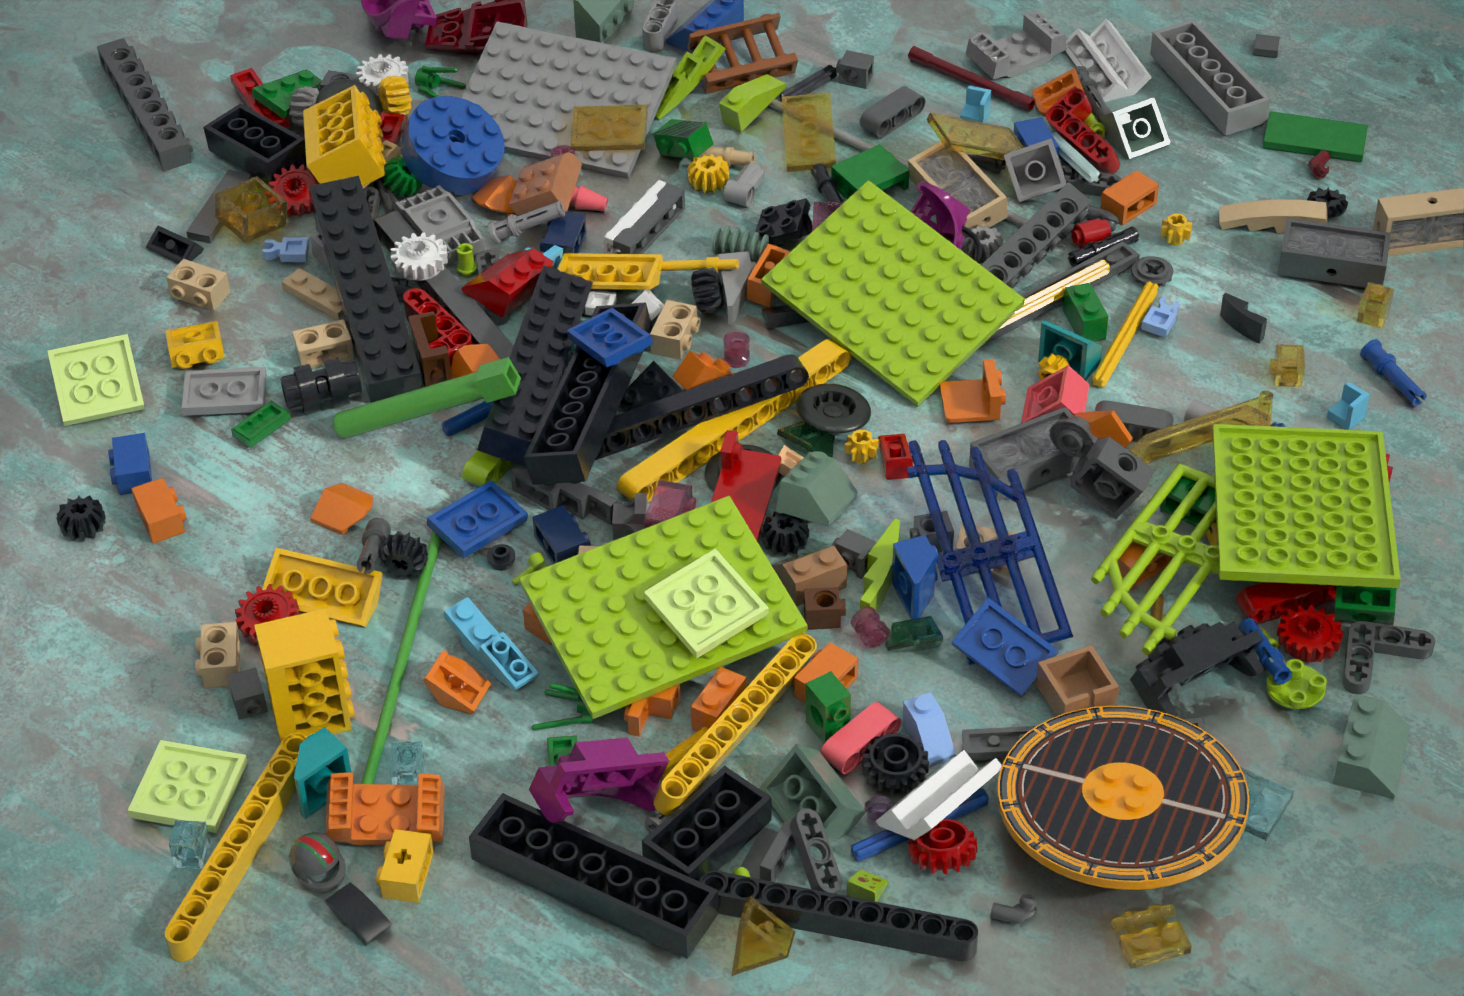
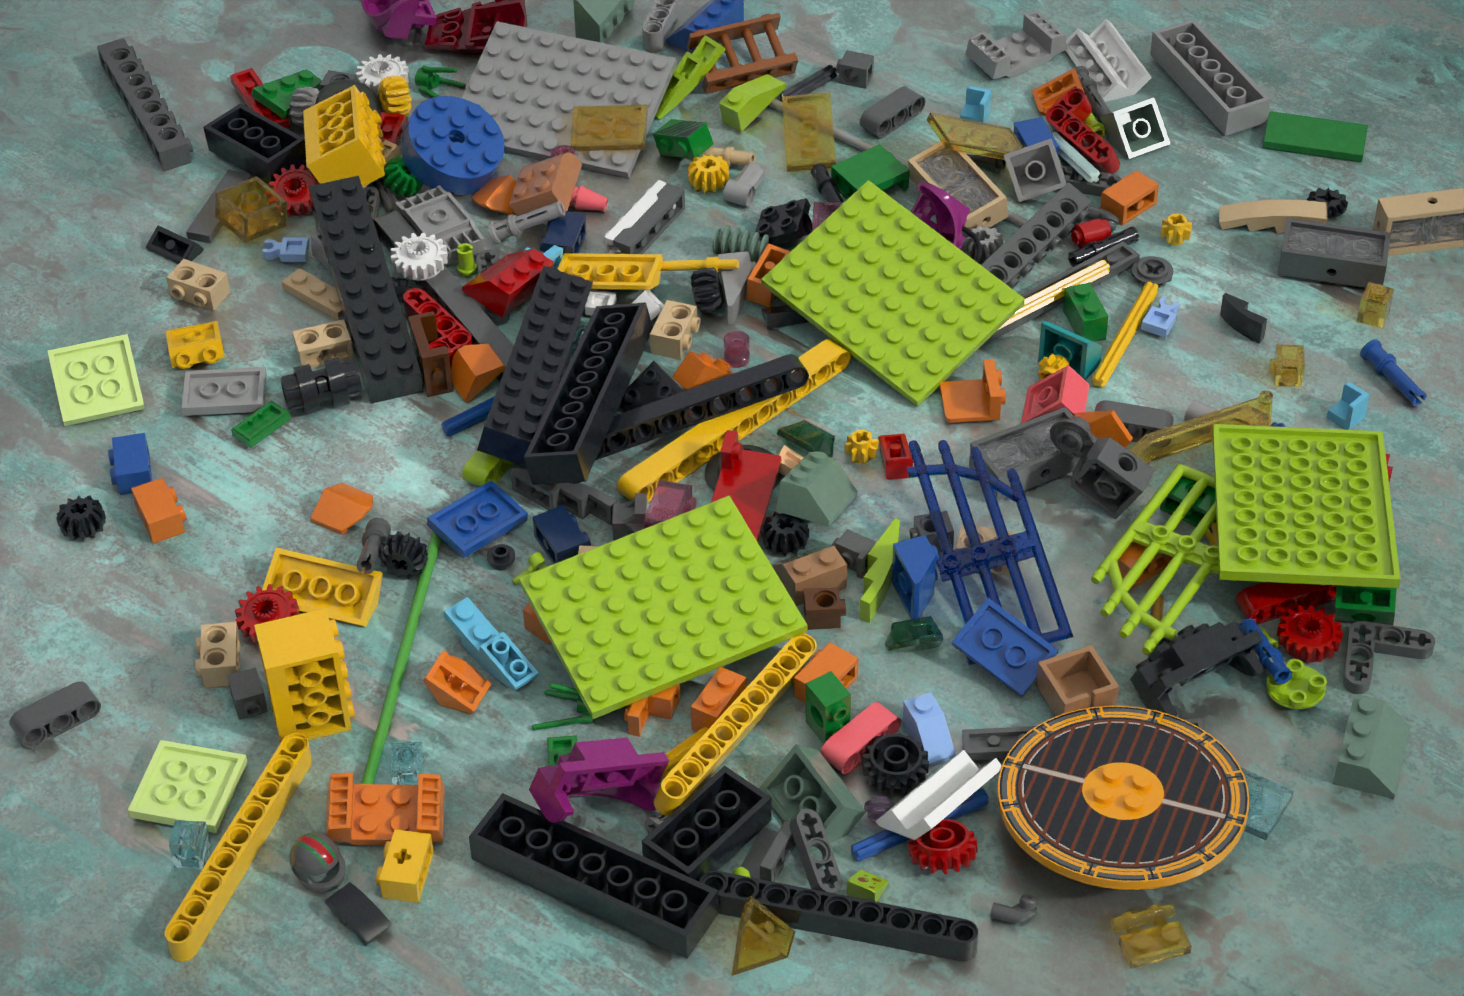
(55, 714): none -> dark grey beam
(316, 761): teal slope -> none
(490, 382): bright green brick -> none
(609, 337): blue plate -> none
(706, 603): yellowish green plate -> none
(833, 408): pearl dark grey wheel -> none
(870, 627): clear pink wheel -> none
(1013, 97): dark red piece -> none
(1266, 45): dark grey tile -> none
(1317, 164): dark red arm -> none

